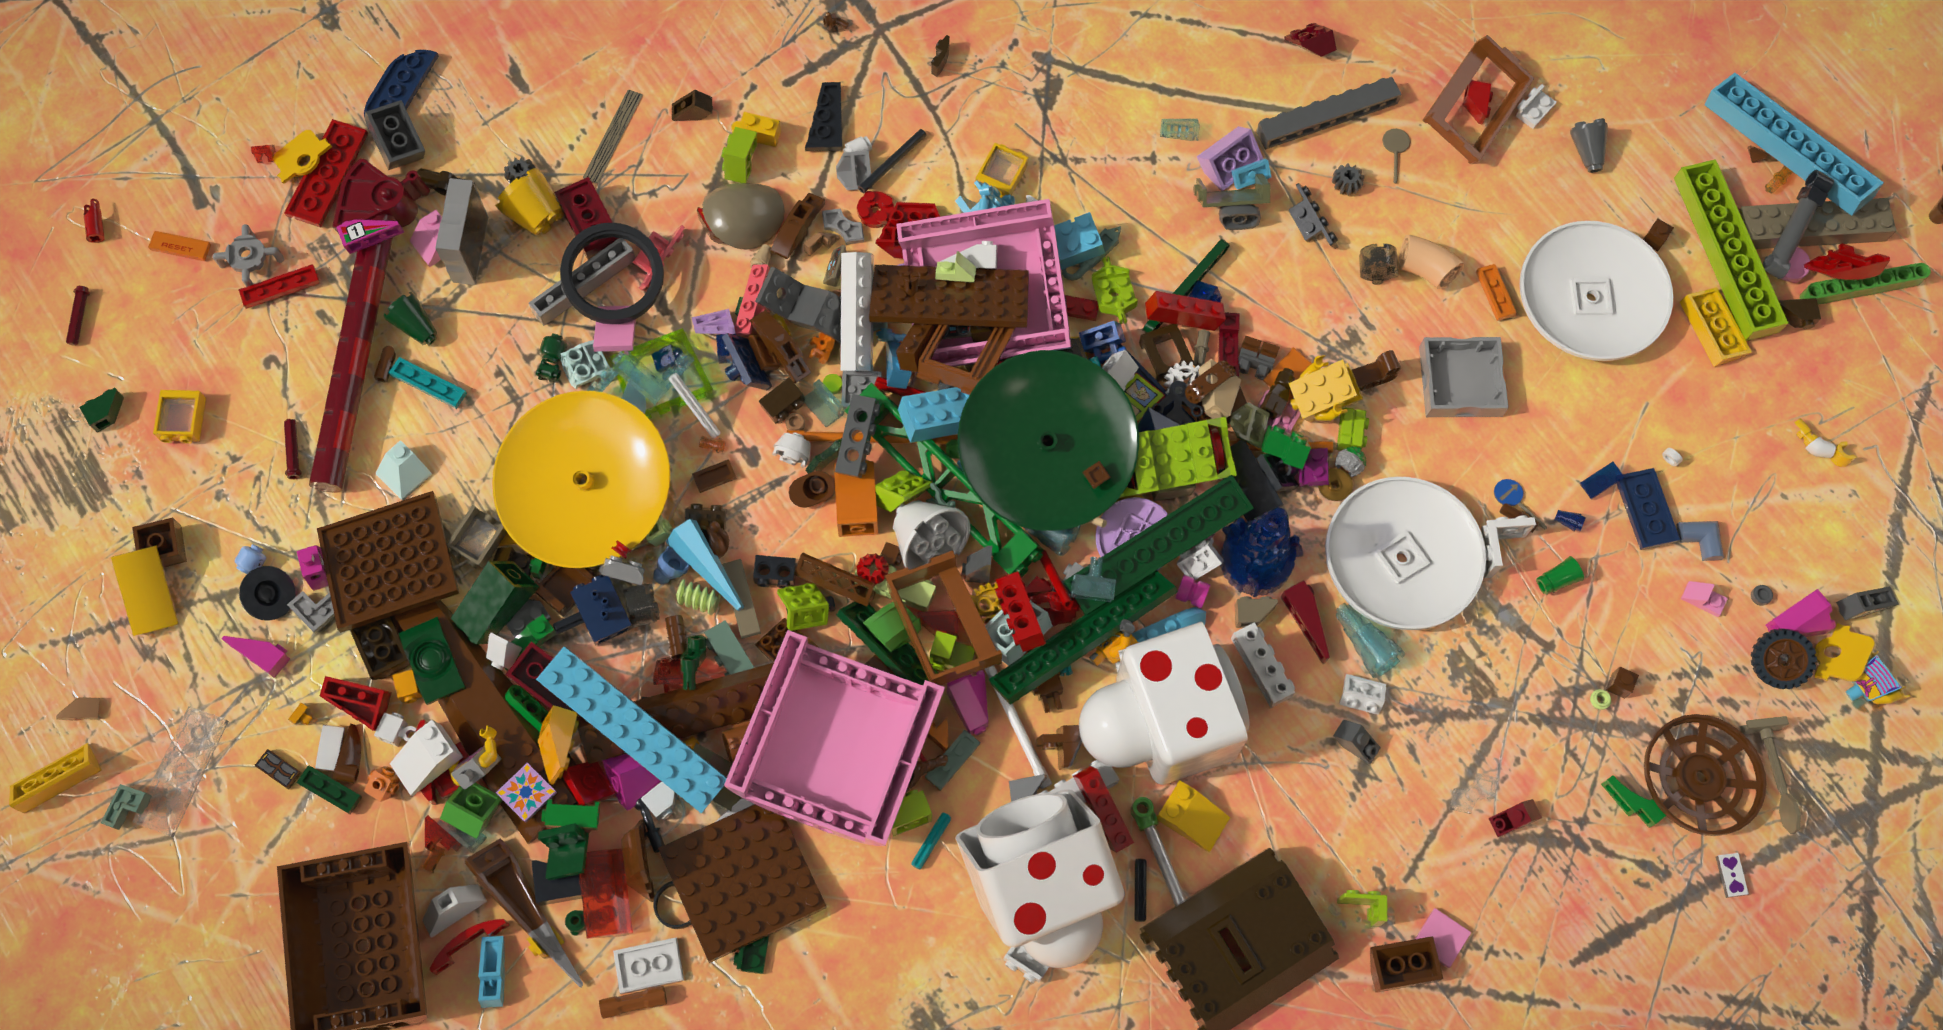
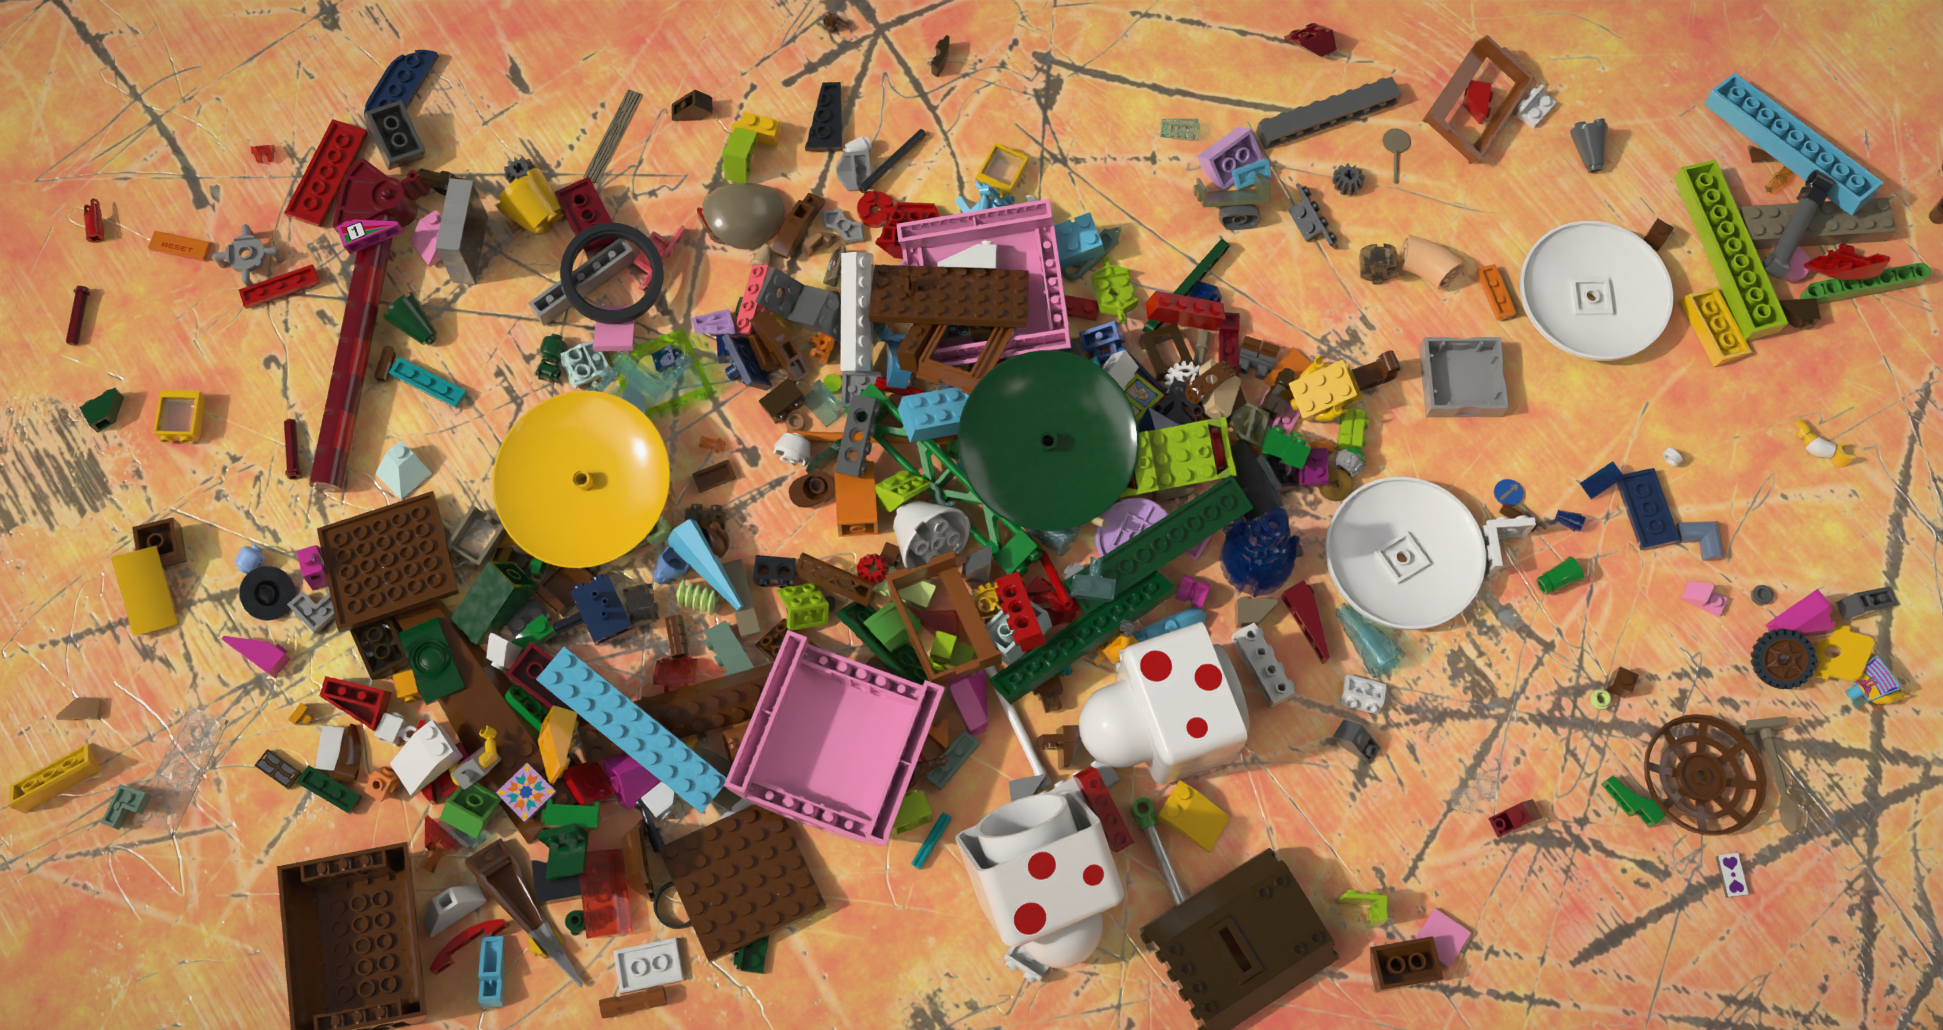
(302, 145): yellow piece -> none
(621, 549): red bush -> none
(627, 572): light grey slope -> none
(692, 659): dark green beam -> none
(694, 405): white axle -> none
(959, 271): yellowish green slope -> none
(1096, 474): reddish brown tile -> none
(1140, 890): black axle -> none
(1200, 559): white bracket -> none

